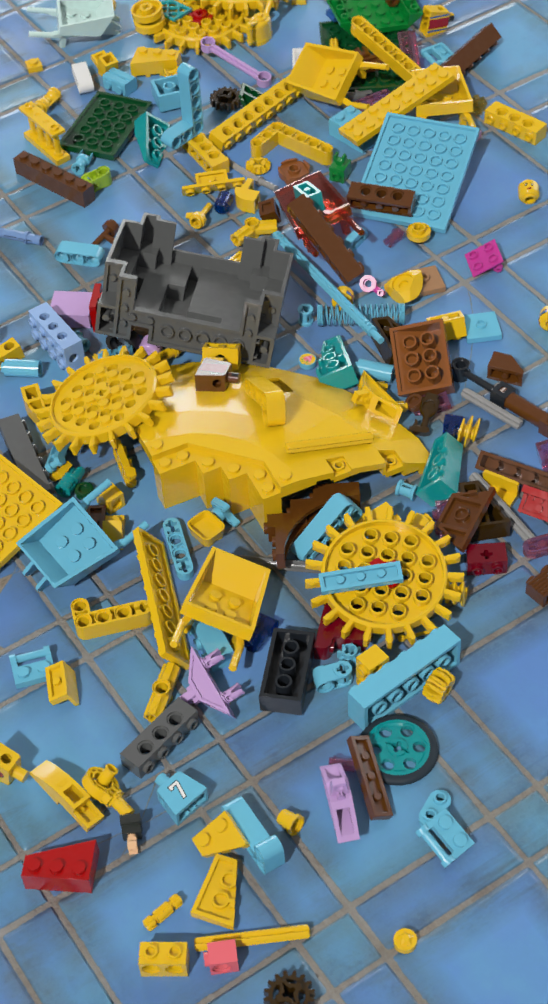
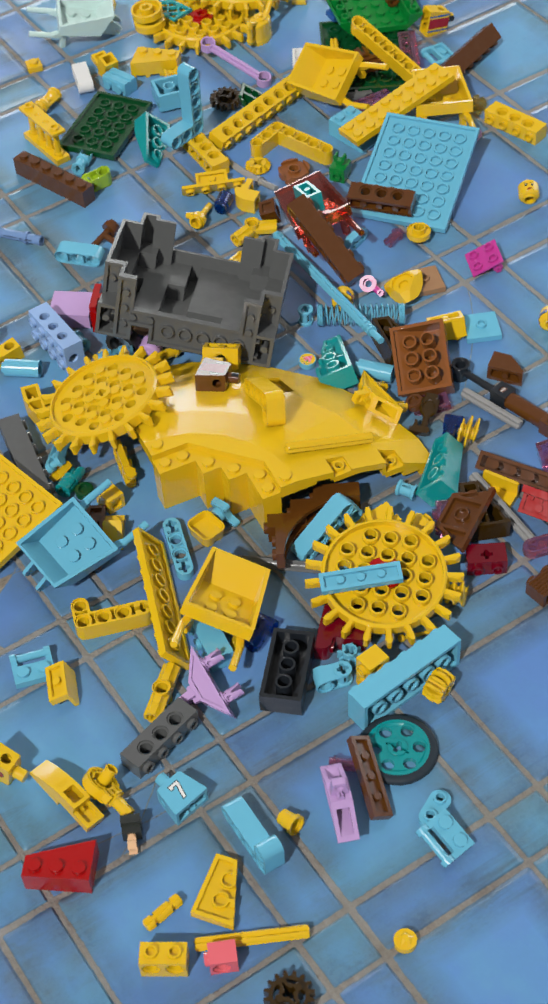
(220, 836): yellow wing -> none

